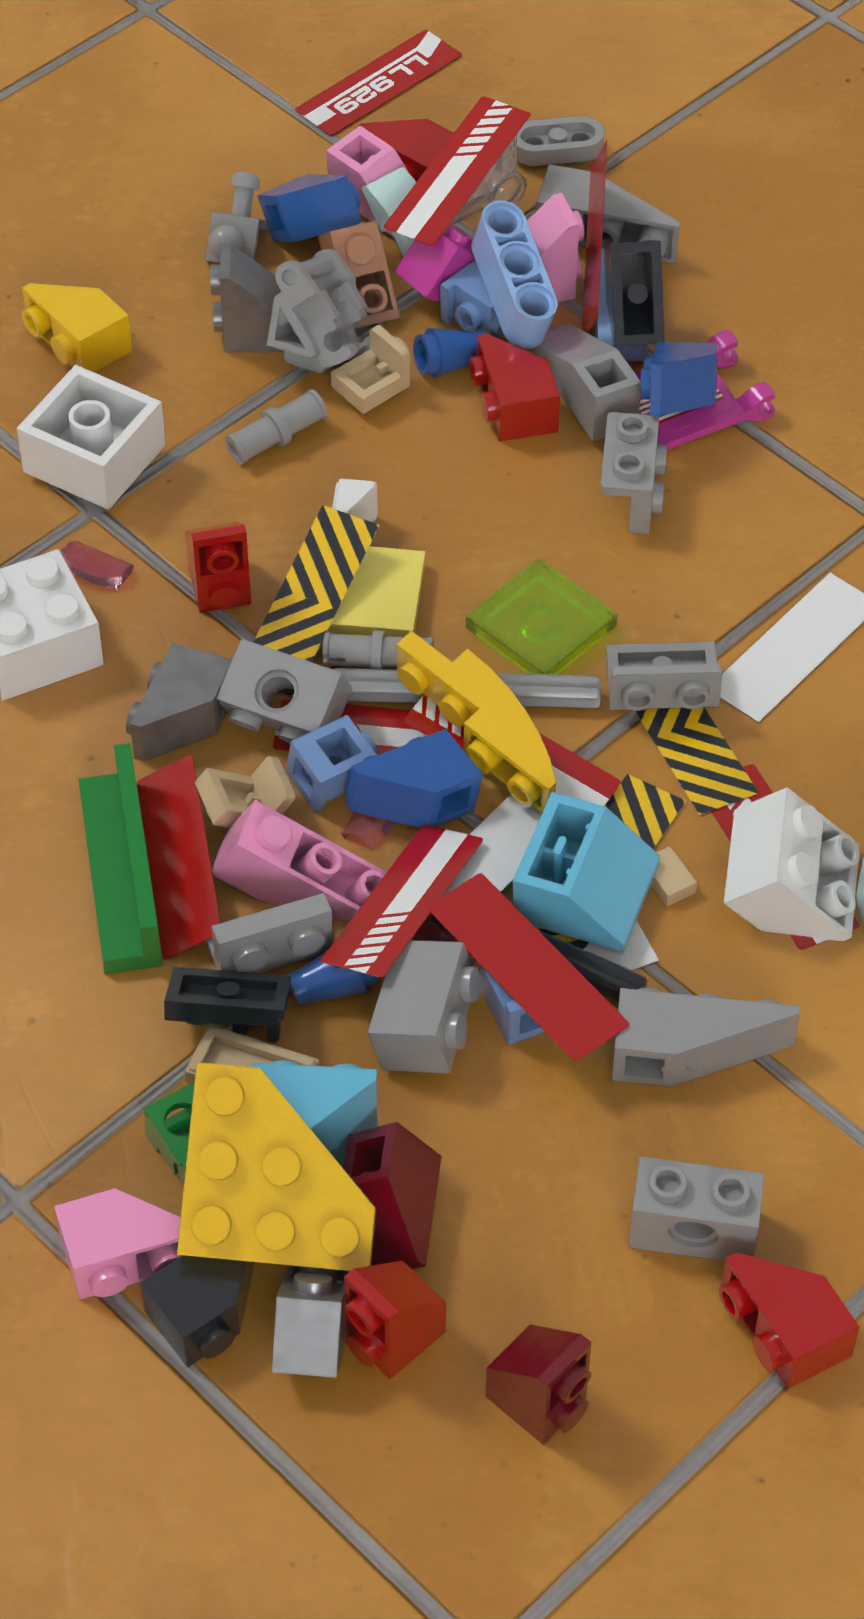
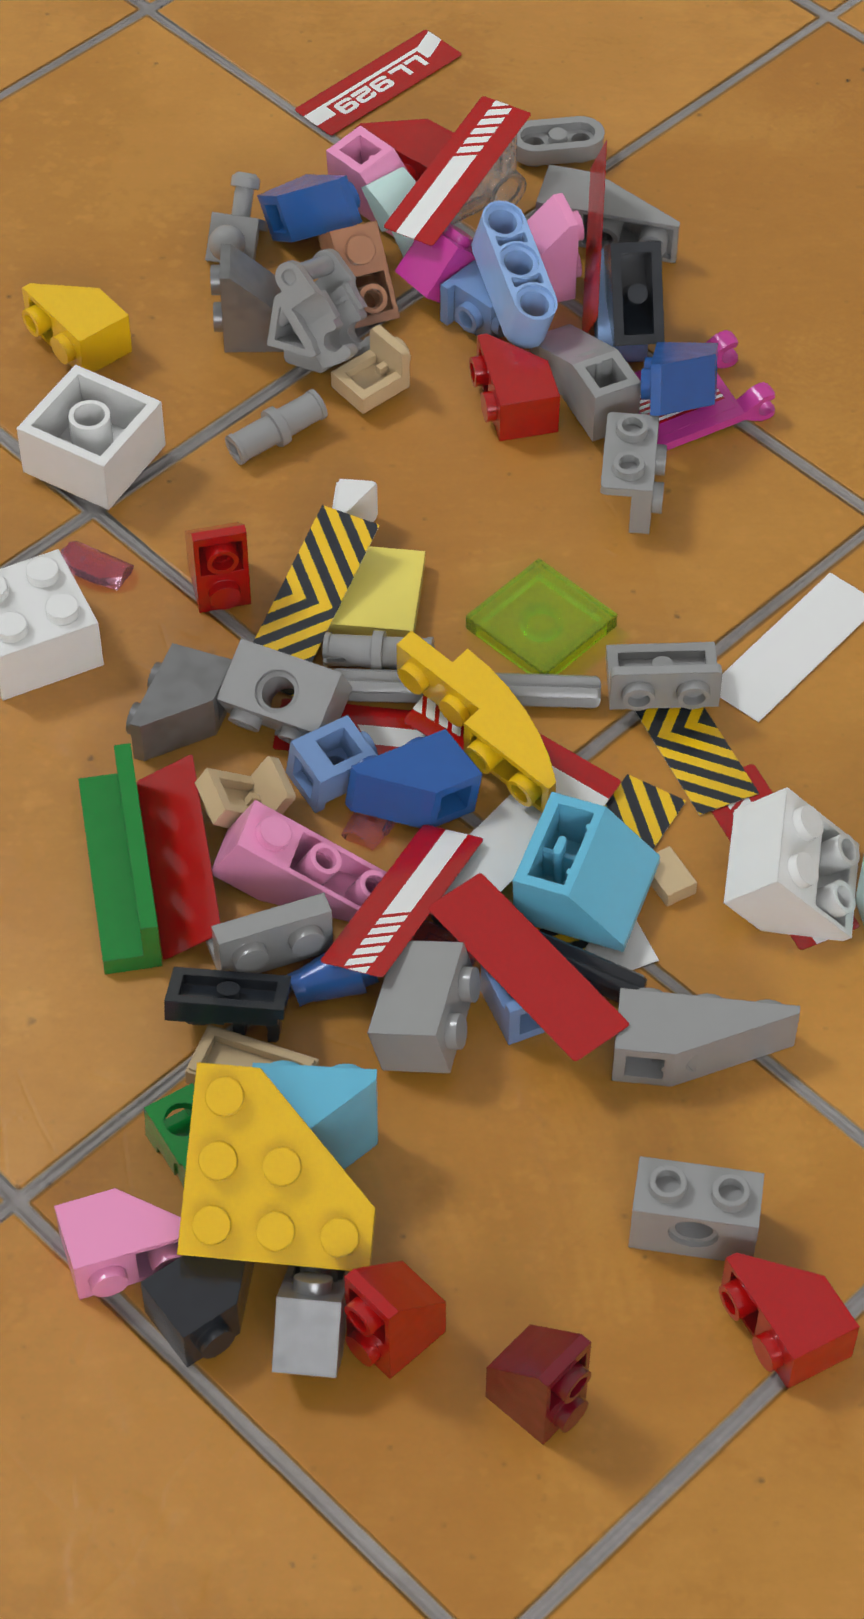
(401, 1182): dark red slope -> none
(444, 350): blue cone -> none

